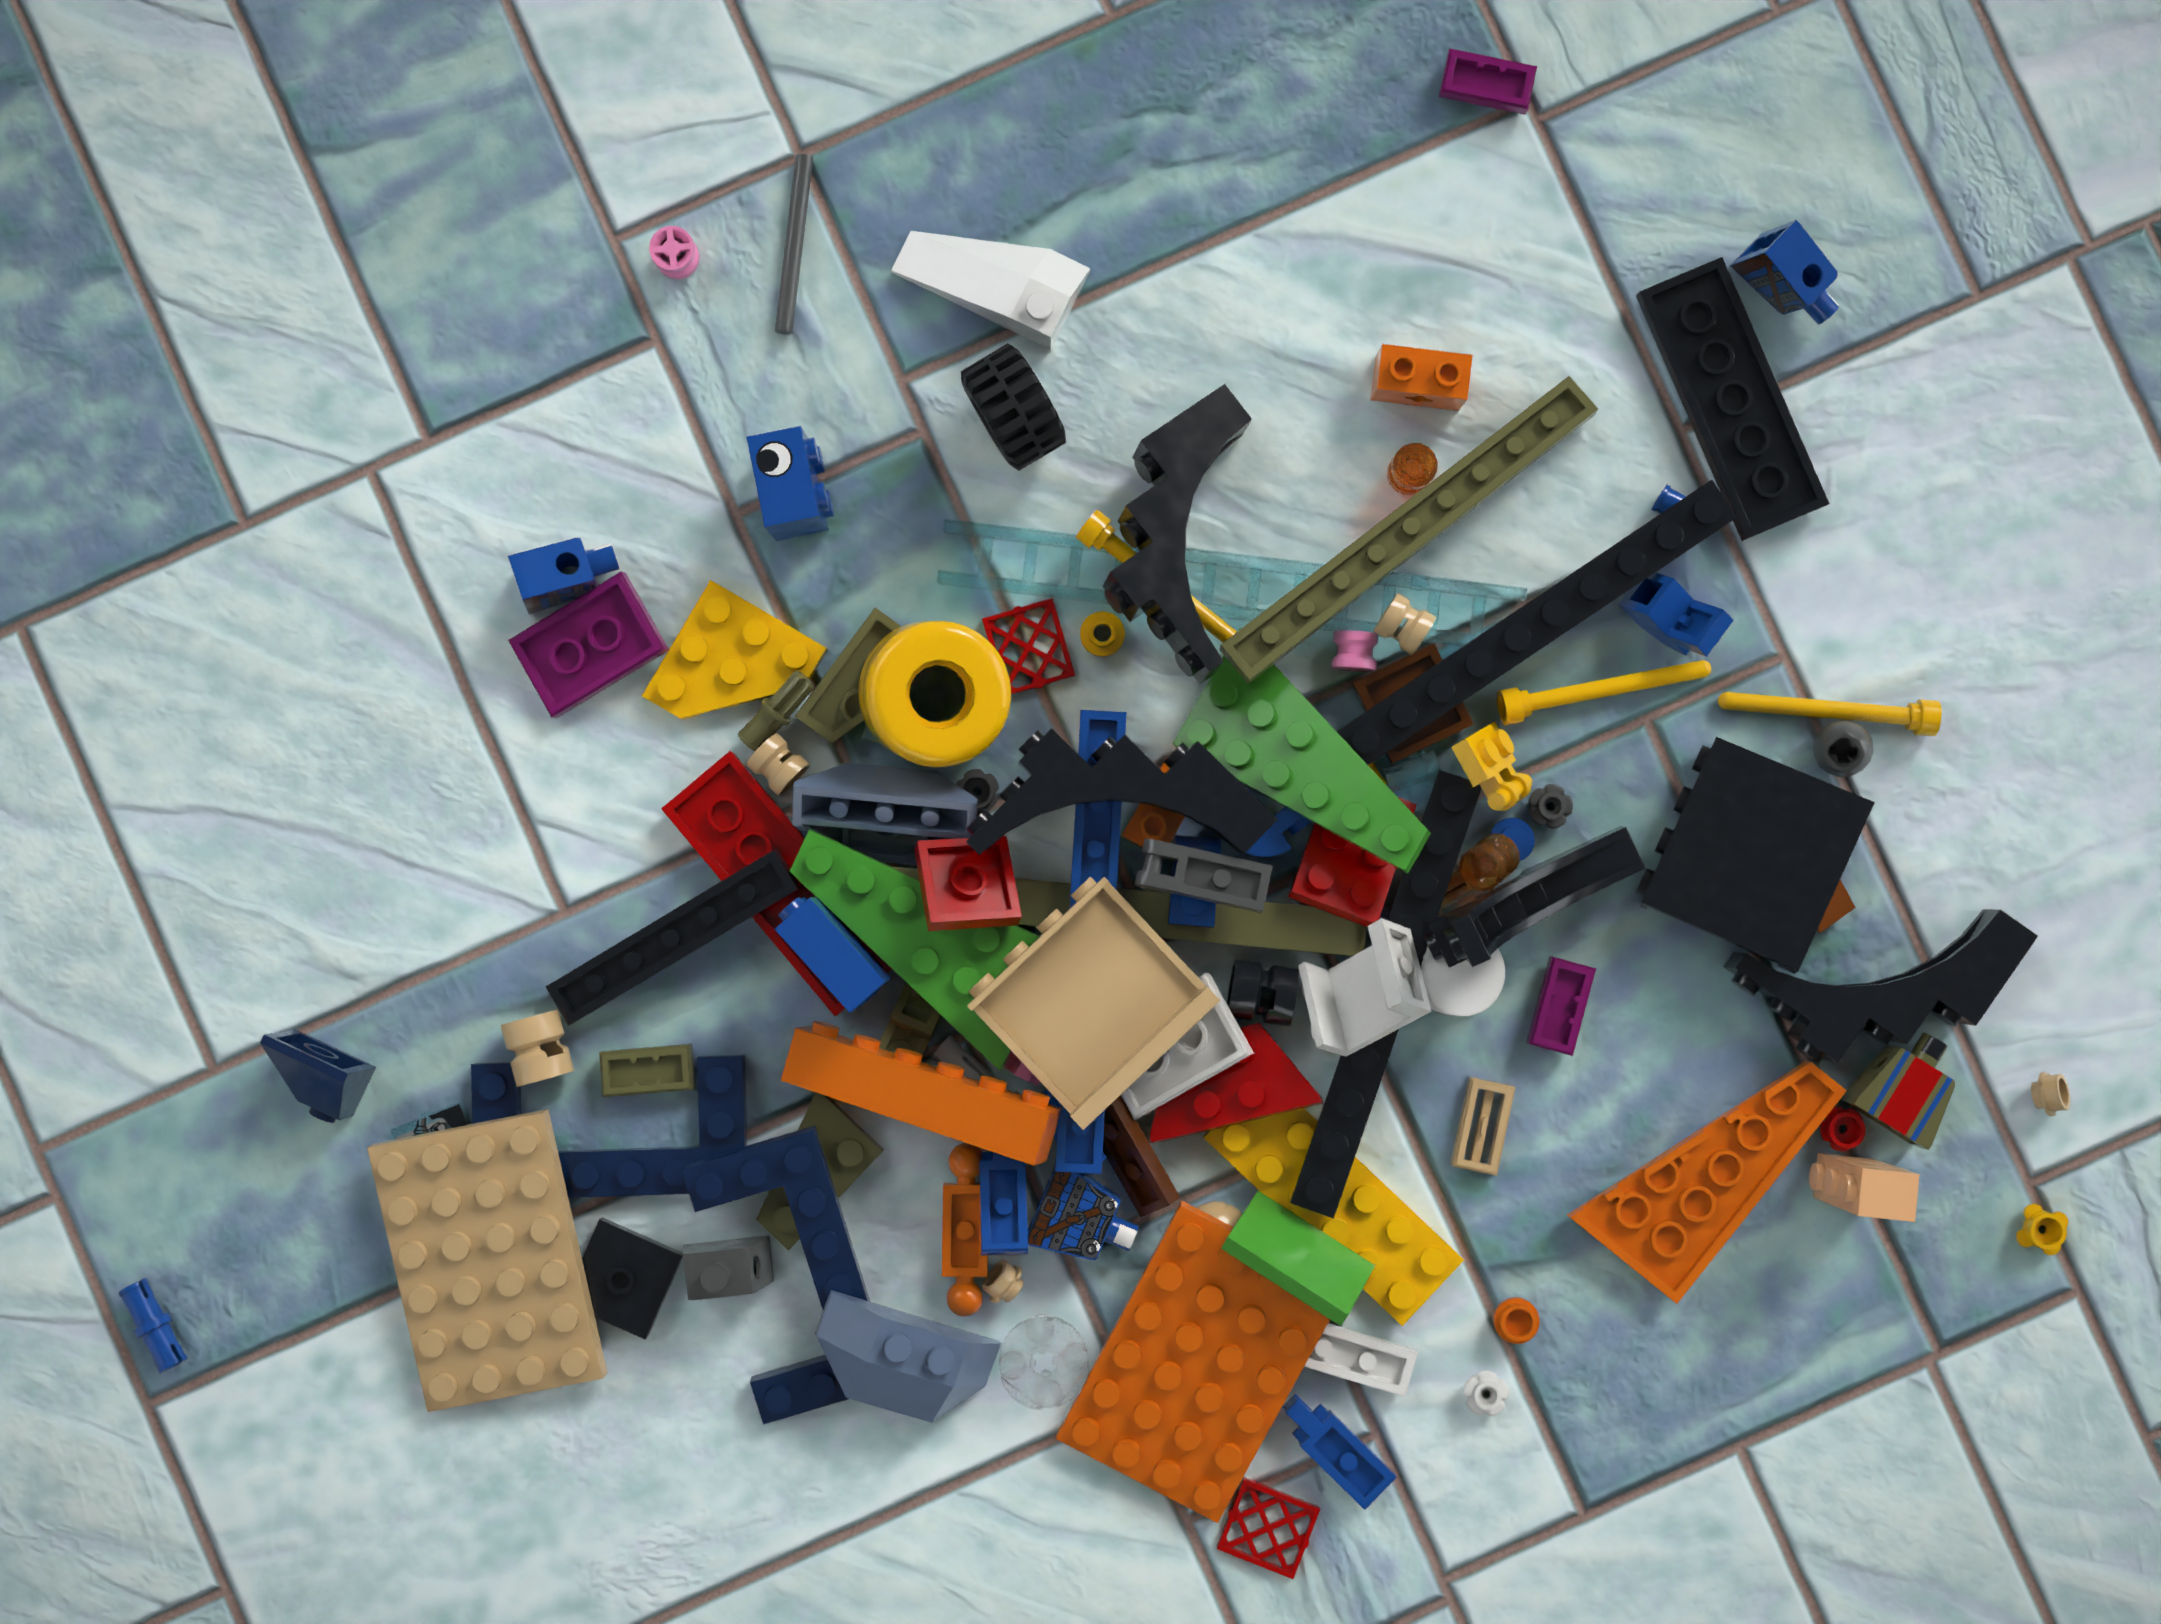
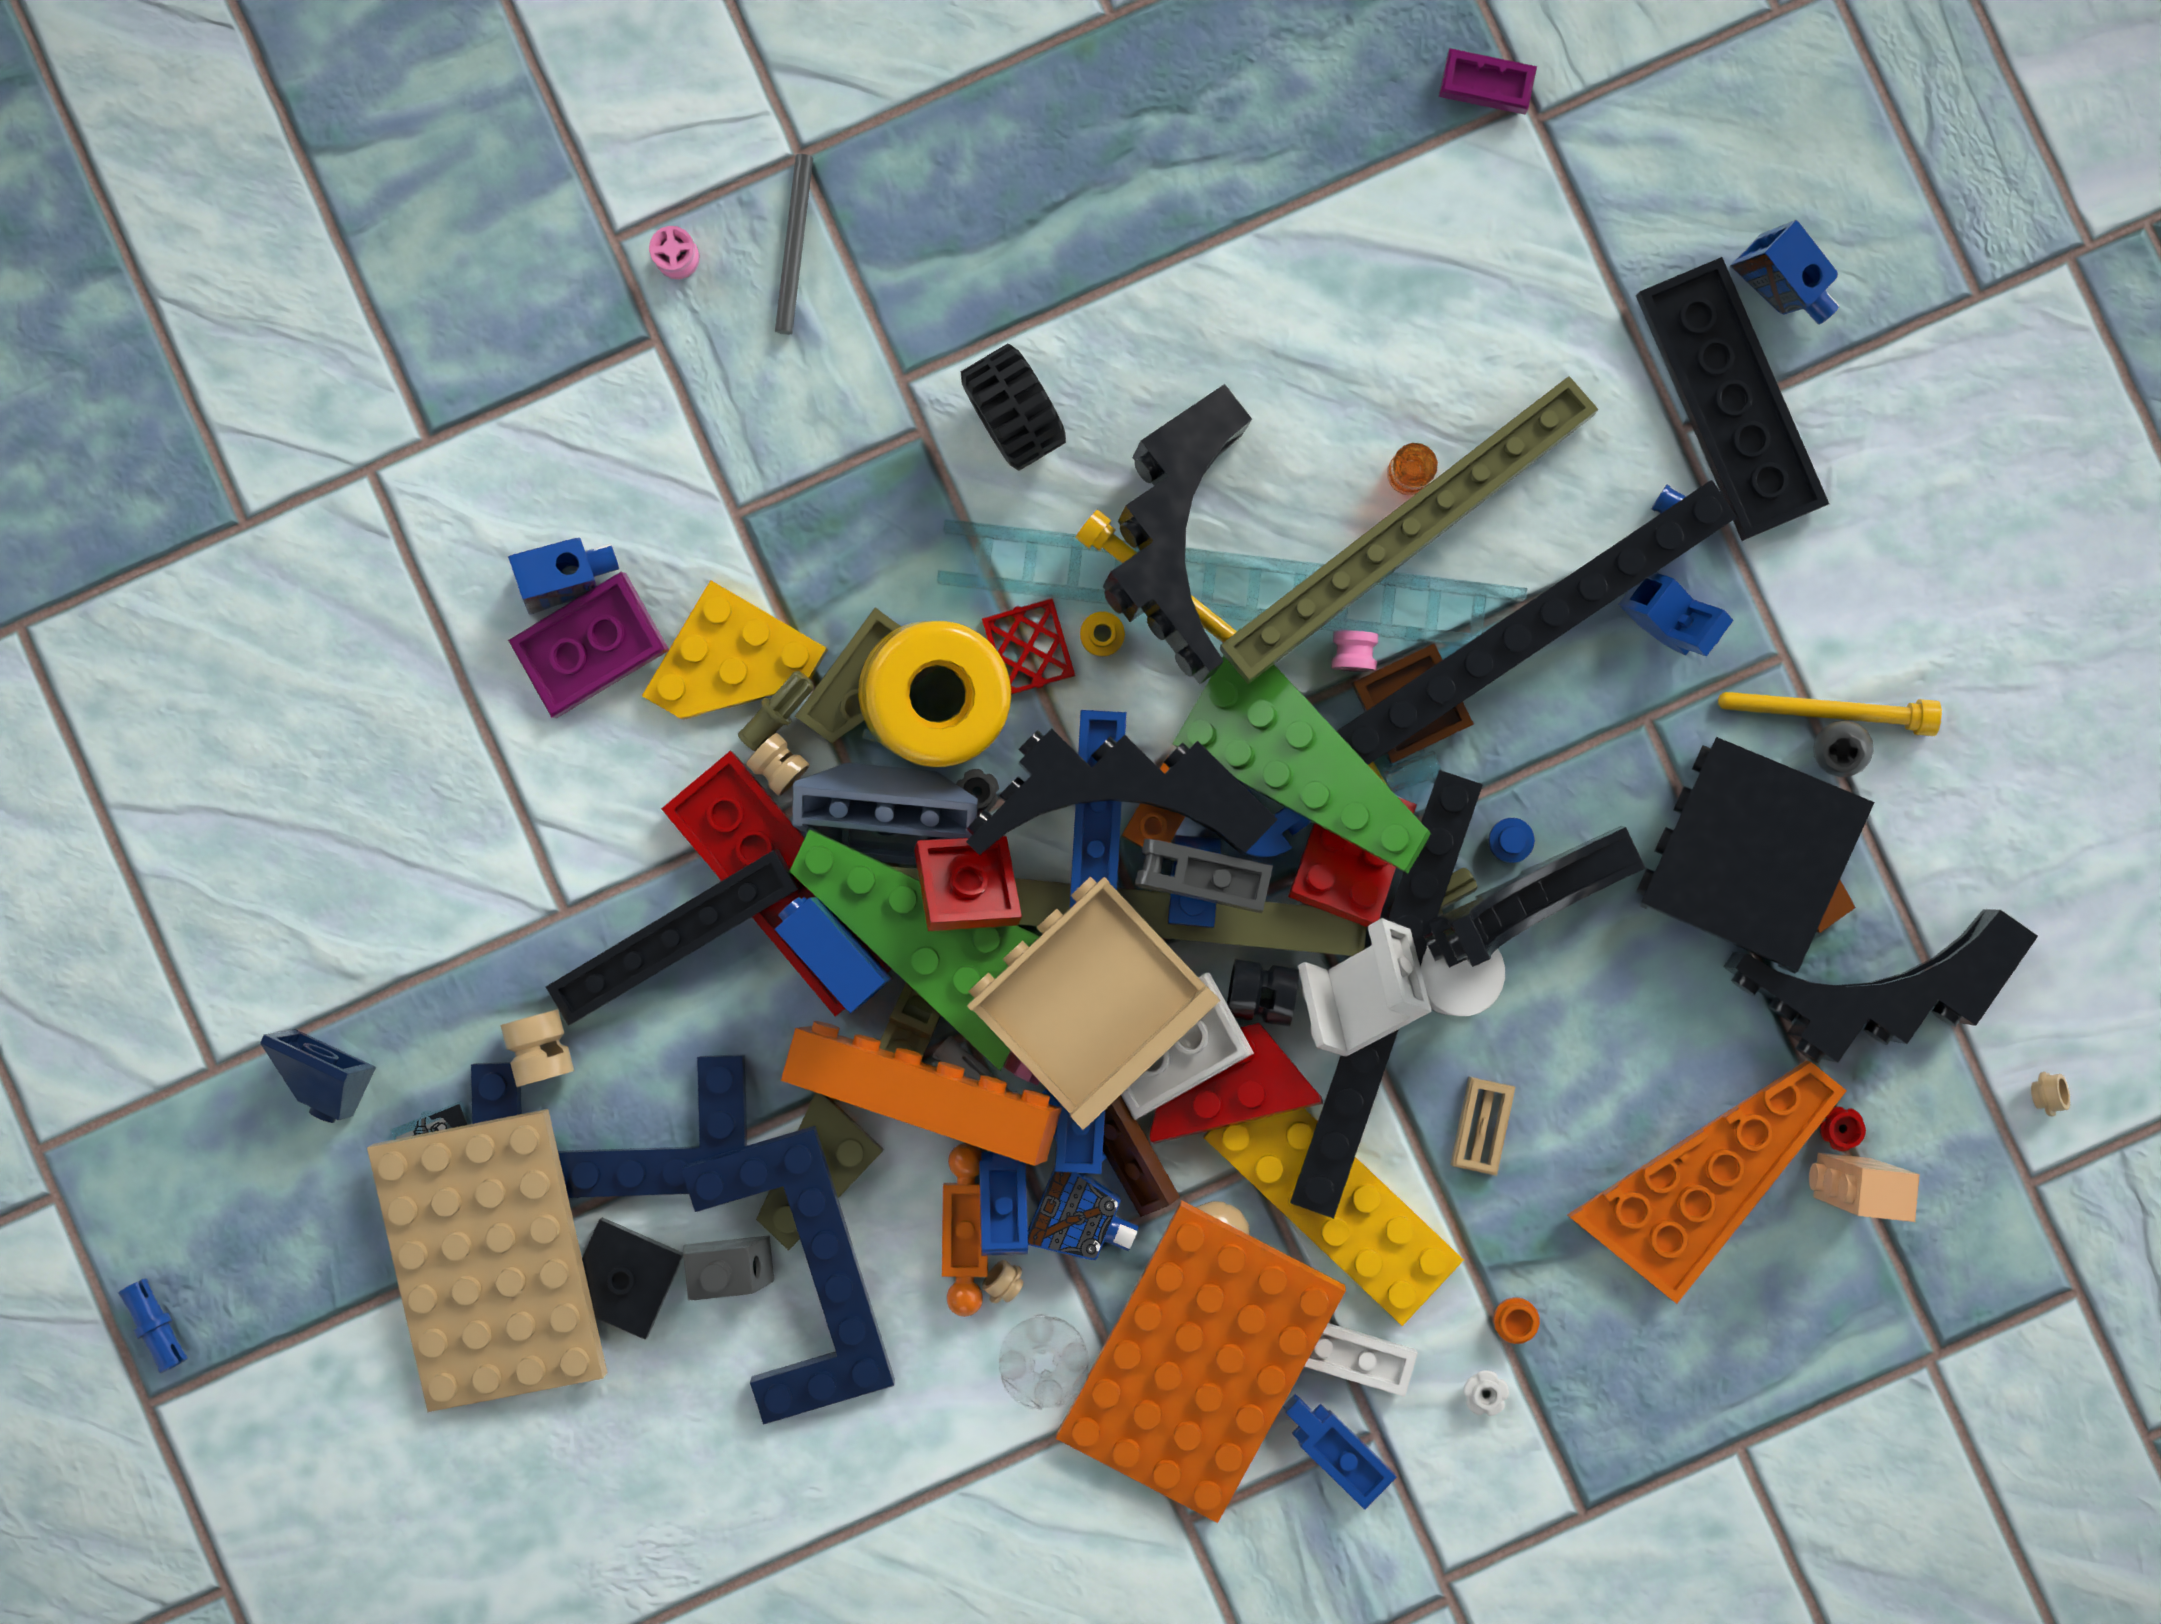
(647, 1070): olive plate -> none
(788, 483): blue brick -> none
(902, 1358): sand blue wedge -> none
(1003, 282): white wedge -> none
(1258, 1558): red window -> none
(1298, 1258): bright green tile -> none
(1414, 628): tan wheel -> none
(1421, 377): orange brick -> none
(1487, 761): yellow plate -> none
(1489, 862): clear orange wheel -> none
(1516, 704): yellow piece -> none
(1561, 1005): magenta plate -> none
(1562, 806): dark grey plate -> none
(1904, 1091): torso -> none
(2055, 1232): yellow plate -> none

